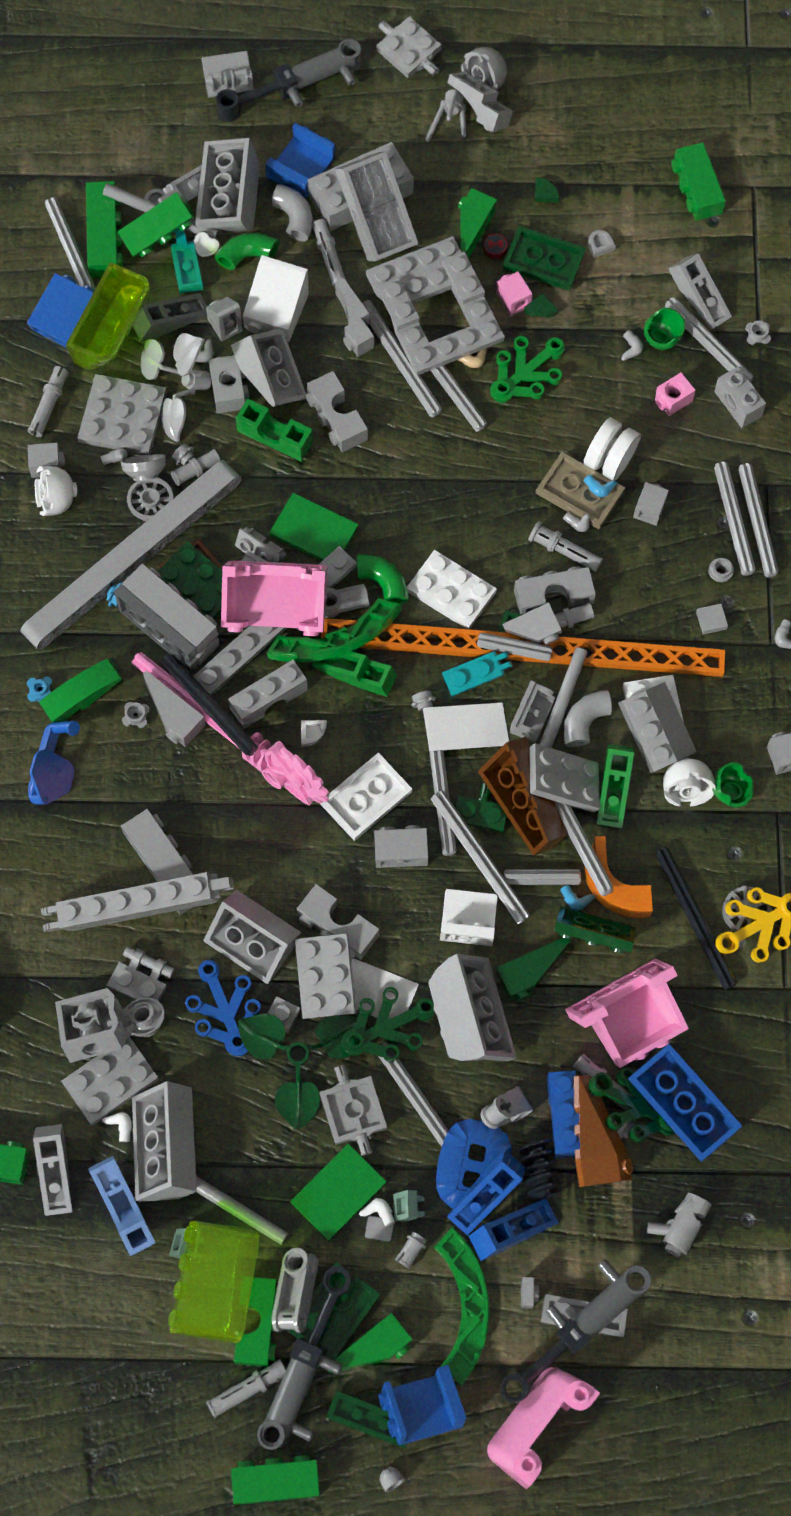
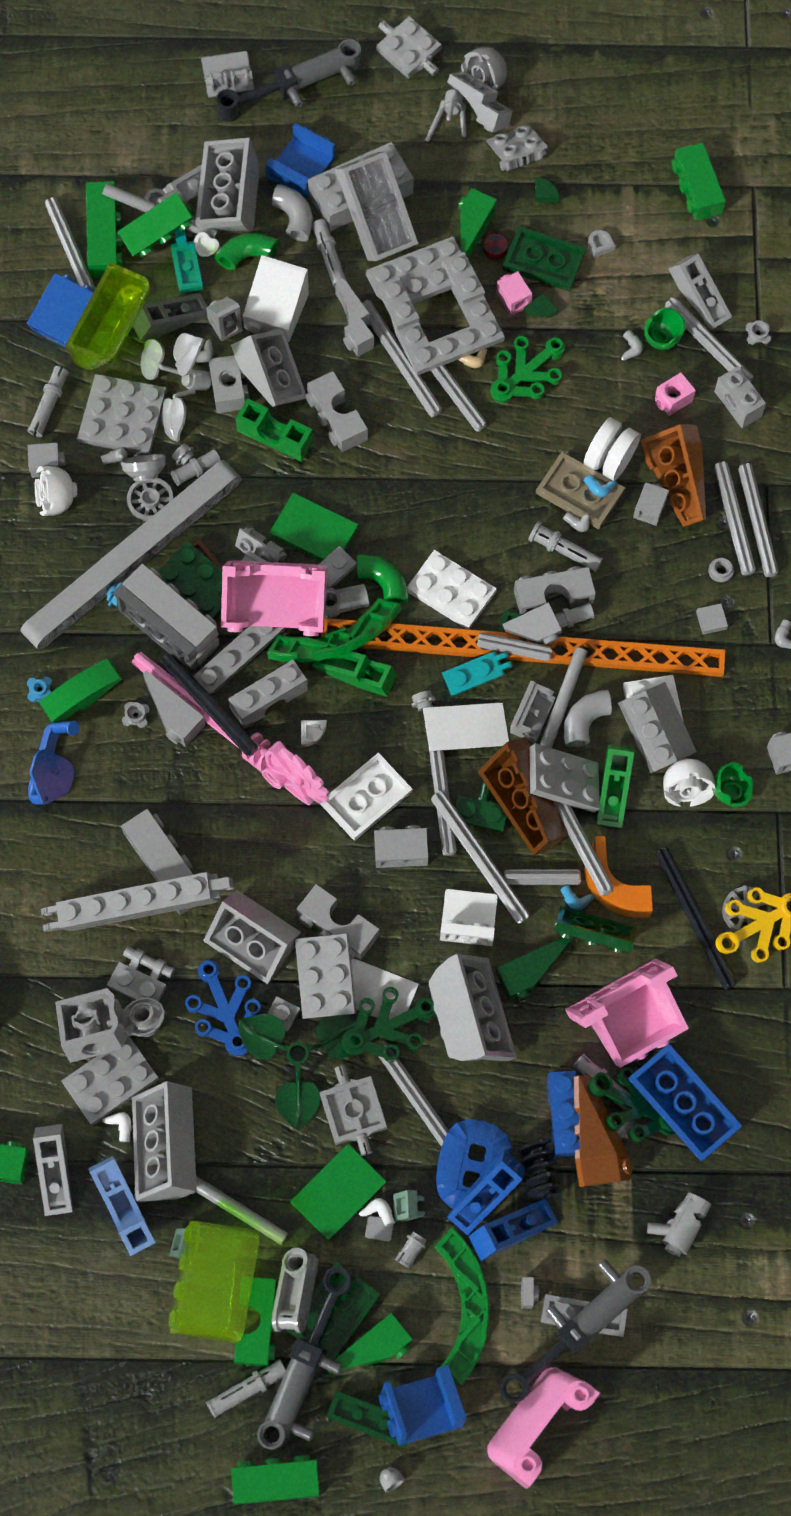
(506, 1109): light grey piece -> none
(517, 144): none -> light grey hinge
(678, 464): none -> dark orange wedge

